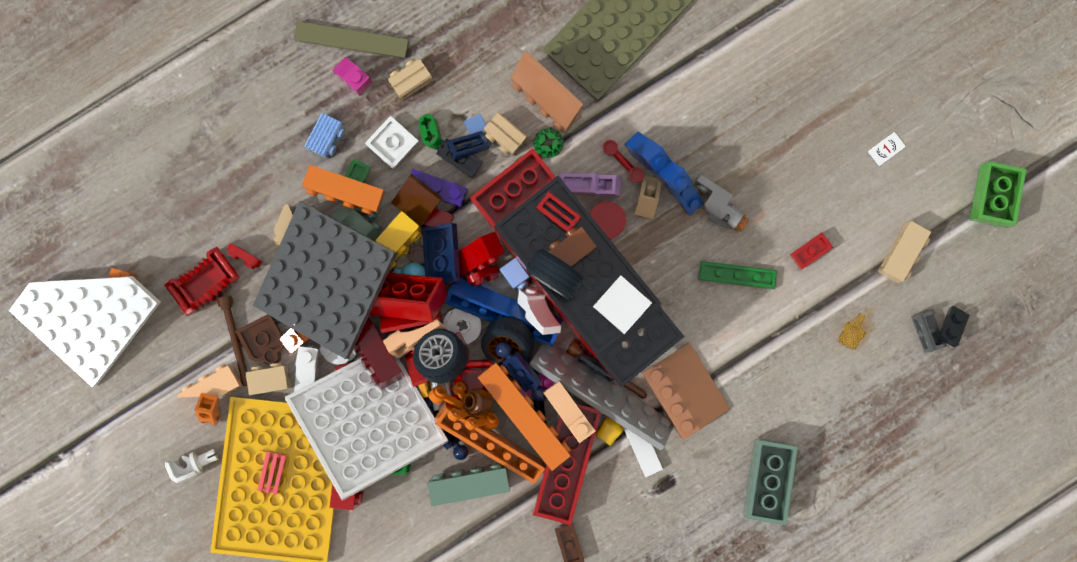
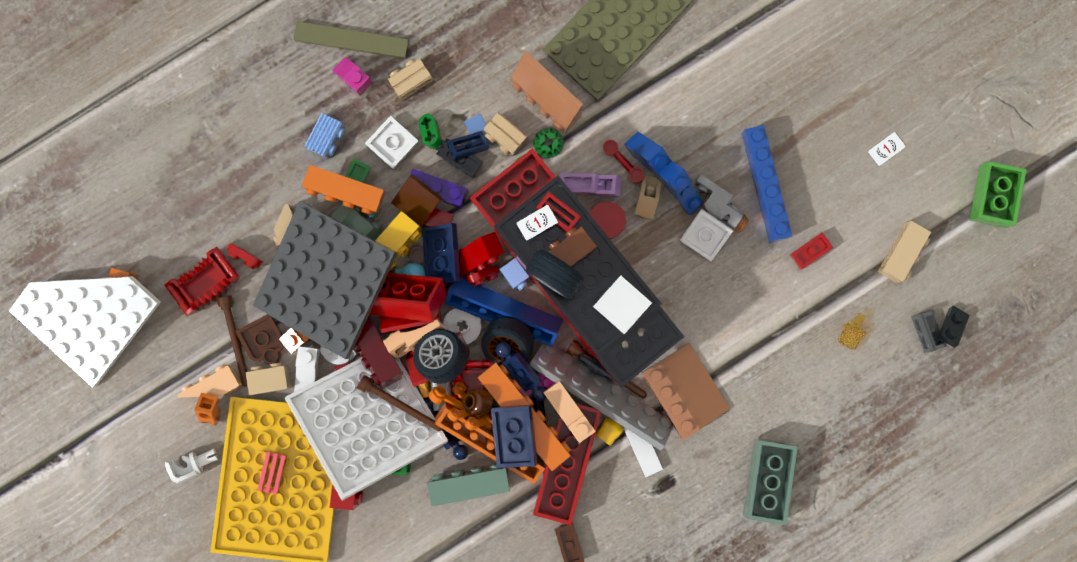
(367, 385): none -> reddish brown piece
(514, 436): none -> dark blue plate
(537, 222): none -> white sticker
(537, 311): slope -> none
(706, 235): none -> white tile
(737, 275): green tile -> none
(766, 184): none -> blue brick

